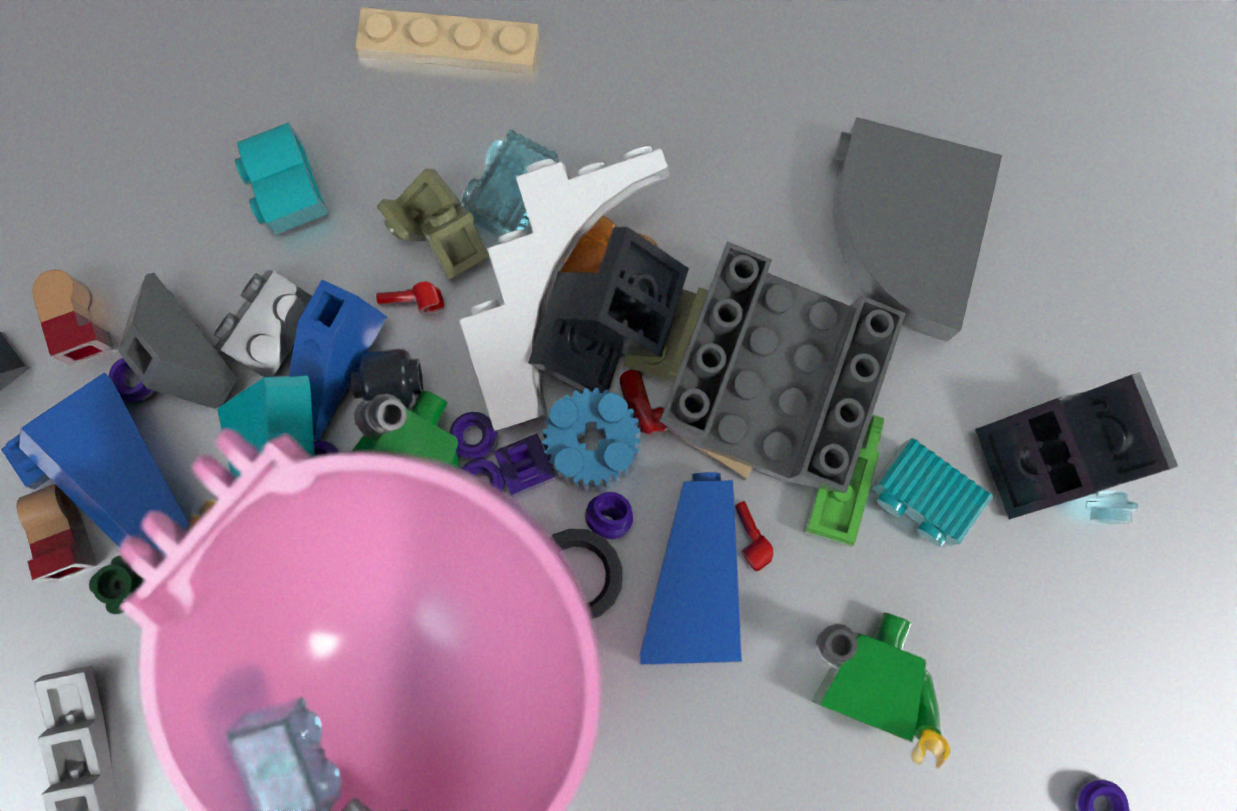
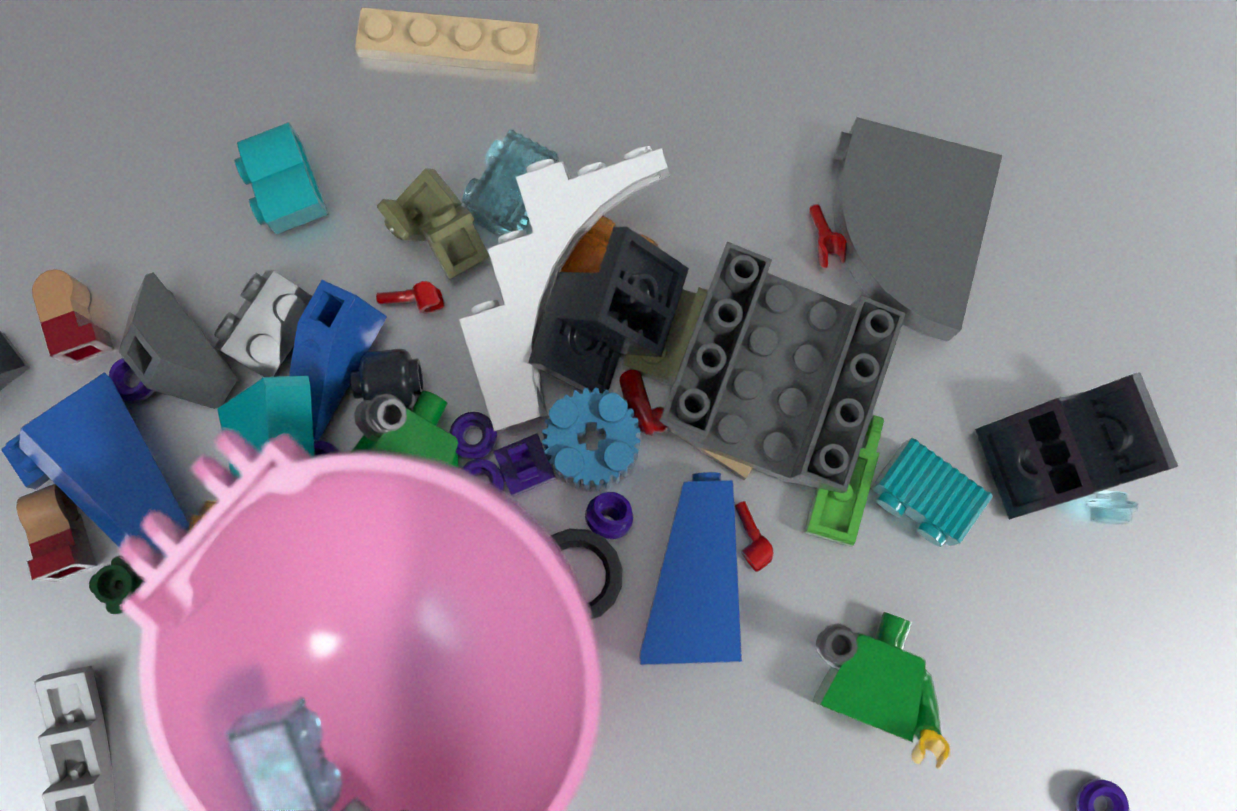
(829, 241): none -> red hand

